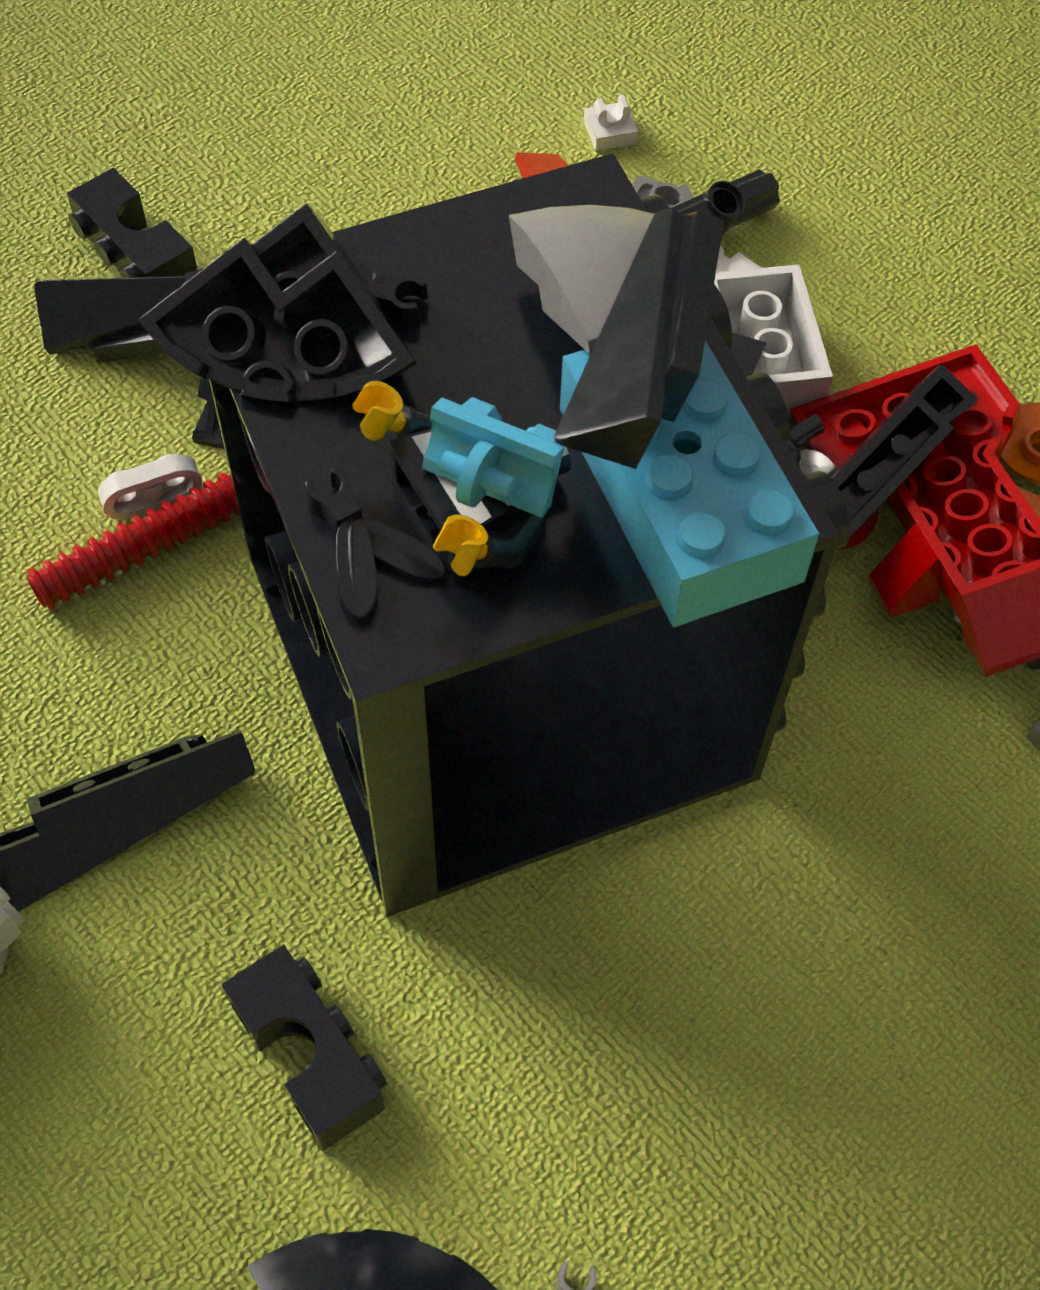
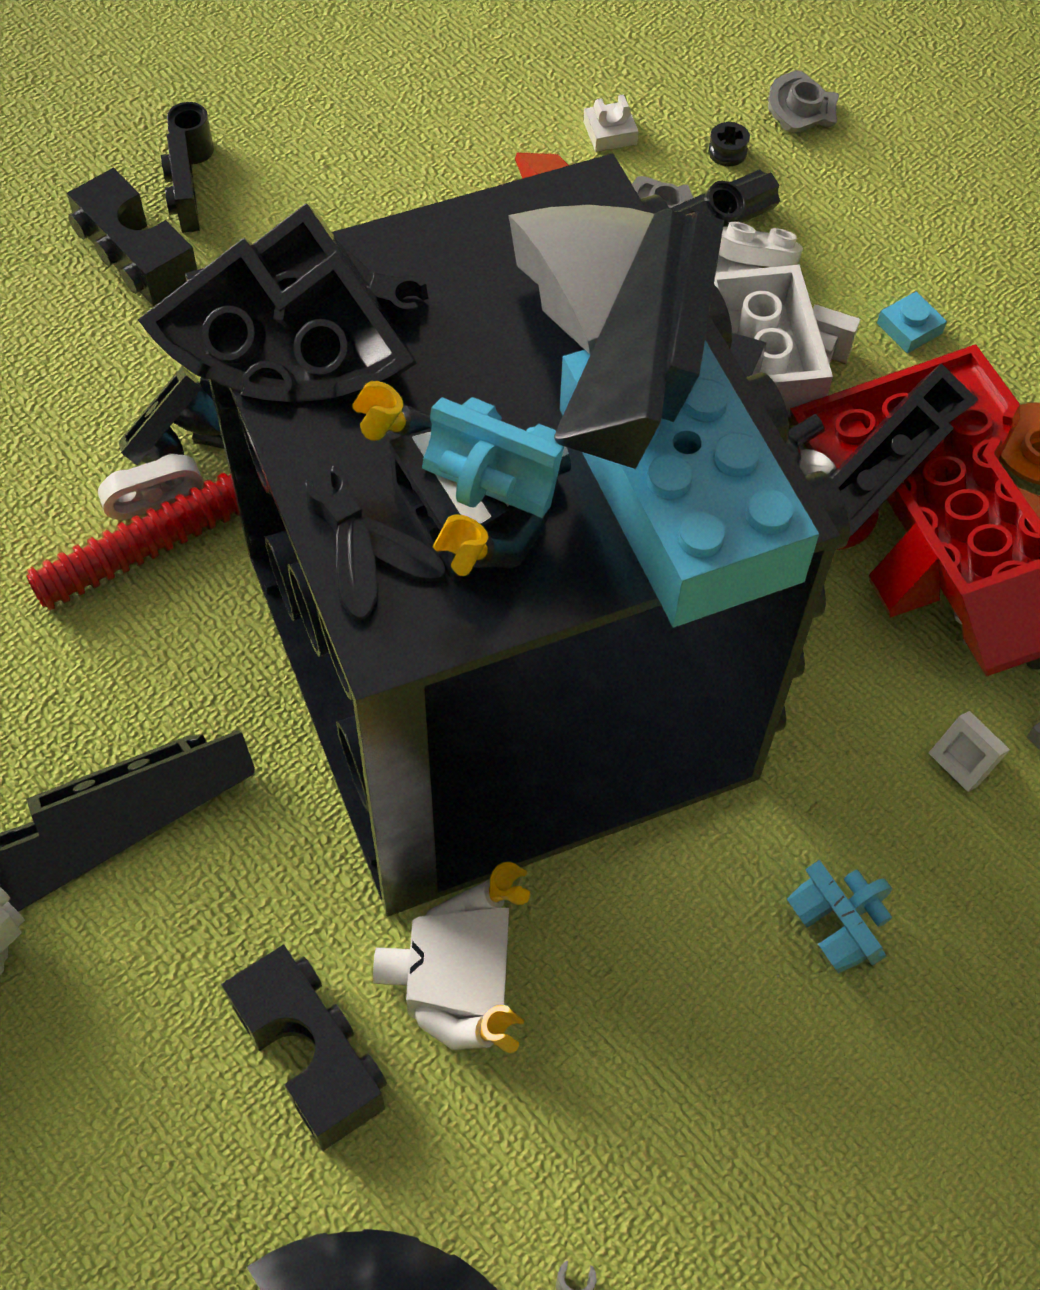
(101, 314): black wedge -> none
(179, 403): none -> black tile
(187, 144): none -> black plate
(460, 965): none -> torso
(728, 154): none -> black bush
(748, 246): none -> white plate
(801, 103): none -> light grey animal
(837, 332): none -> white tile
(855, 940): none -> medium azure hips
(911, 322): none -> medium azure plate
(969, 751): none -> white tile

